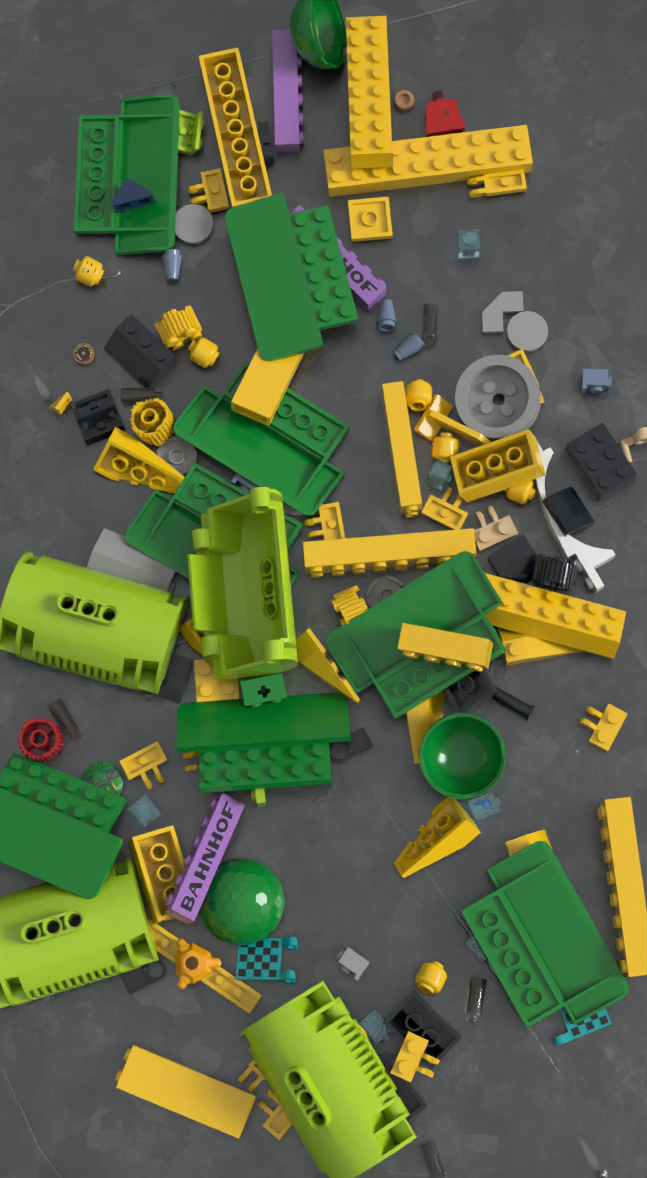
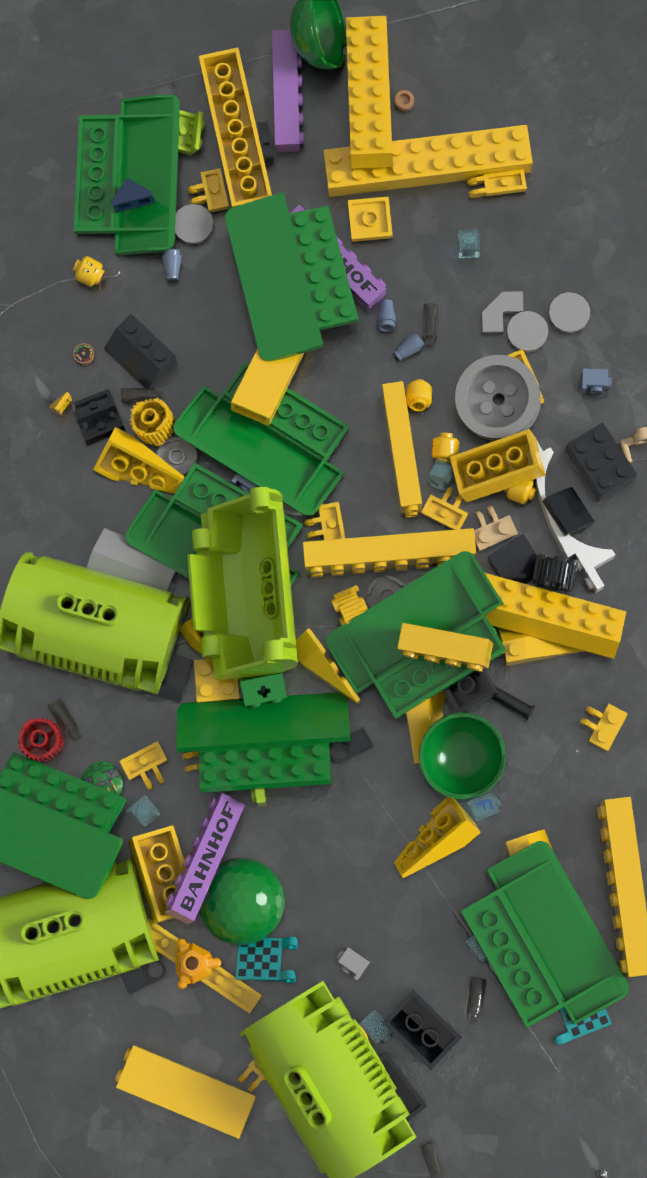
(178, 328): yellow brick -> none
(203, 352): yellow head -> none
(278, 1121): yellow hinge -> none
(410, 1056): yellow hinge -> none
(430, 978): yellow head -> none
(436, 417): yellow piece -> none
(443, 116): red torso -> none
(569, 312): none -> light grey tile

